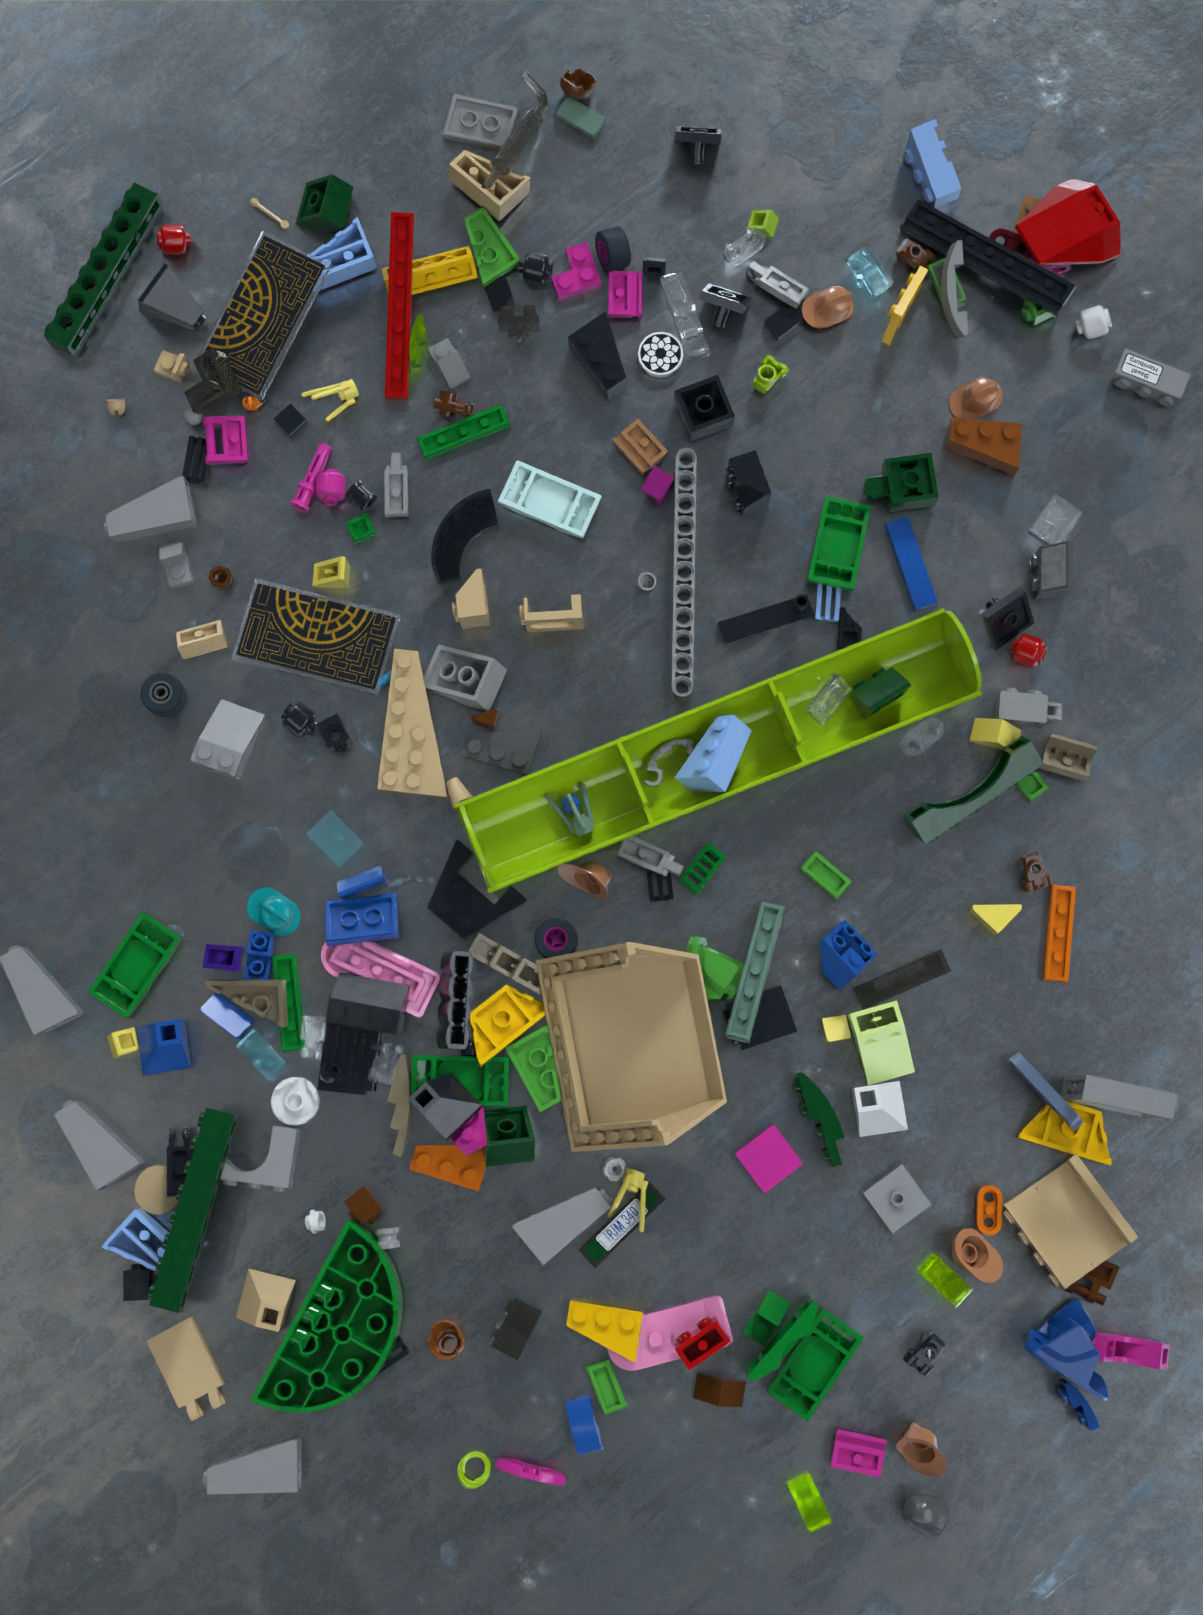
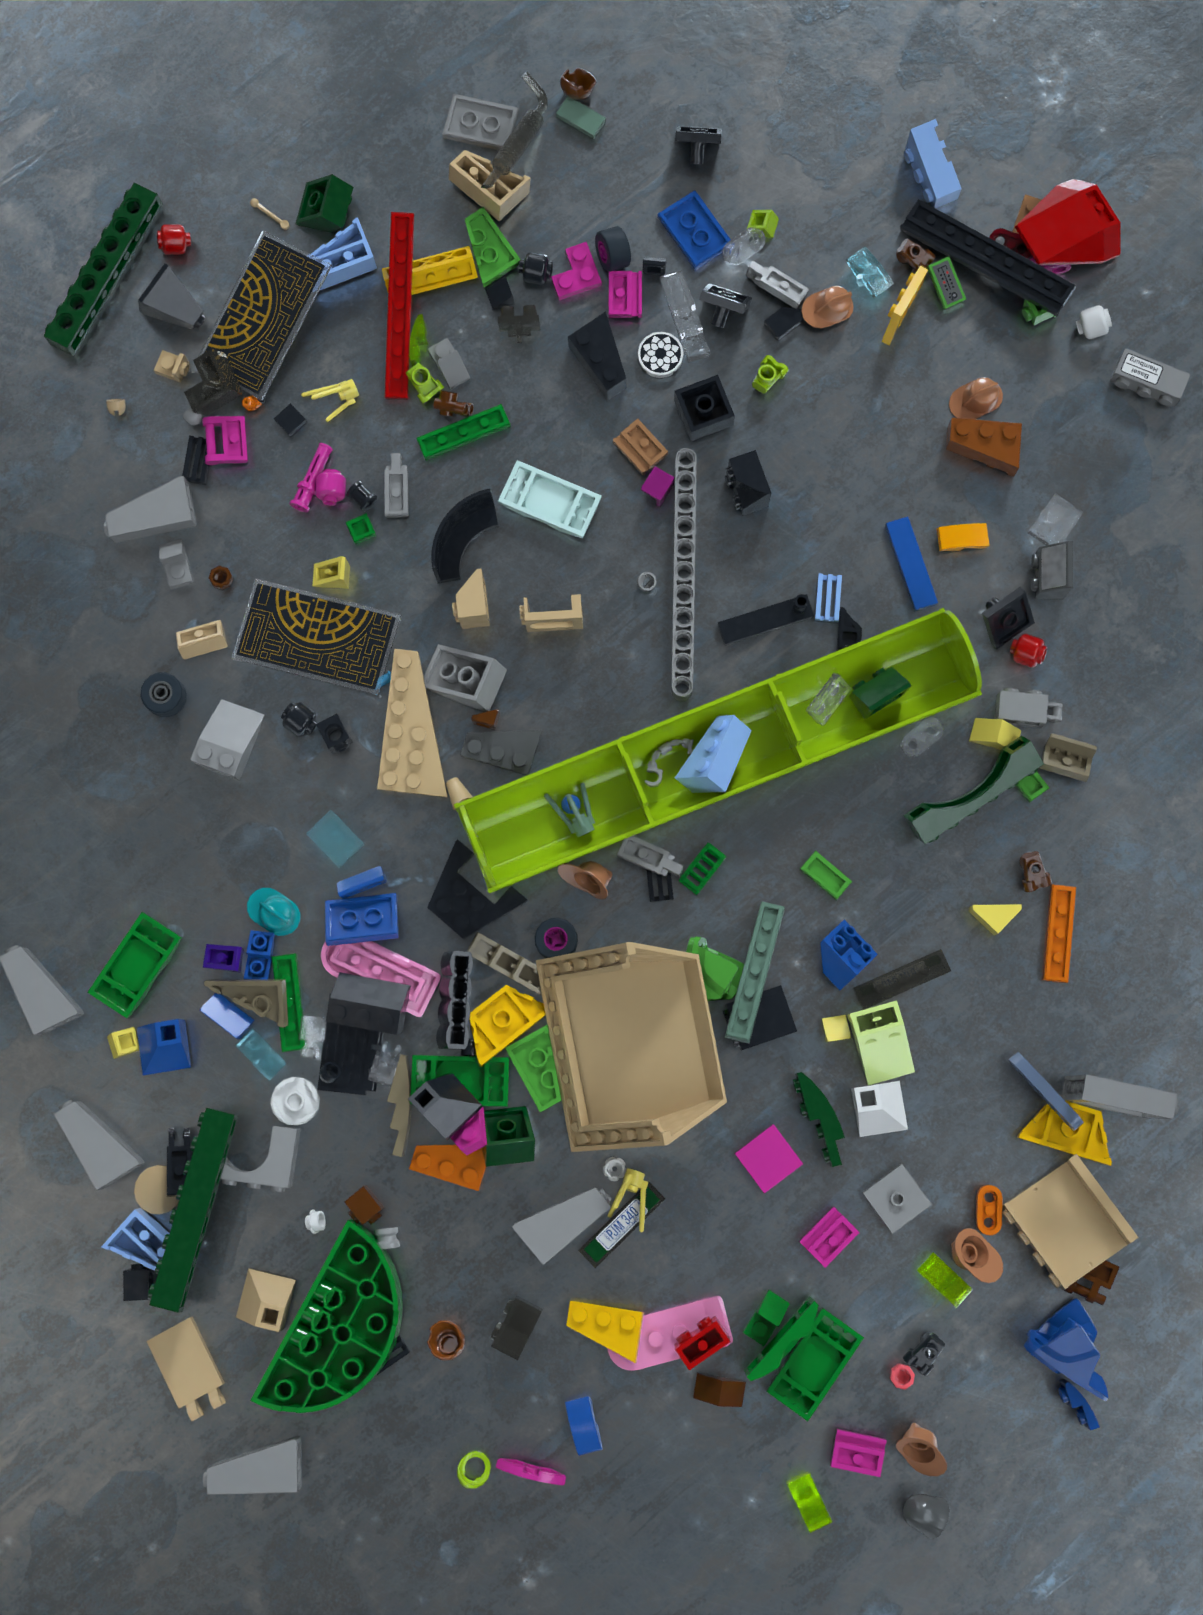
(427, 386): none -> lime plate
(606, 1386): bright green tile -> none
(694, 229): none -> blue tile
(829, 1236): none -> dark pink plate
(839, 543): green slope -> none
(902, 1376): none -> coral tile
(905, 483): dark green brick -> none
(956, 320): light grey slope -> none
(963, 536): none -> light orange slope
(1132, 1350): dark pink arch -> none

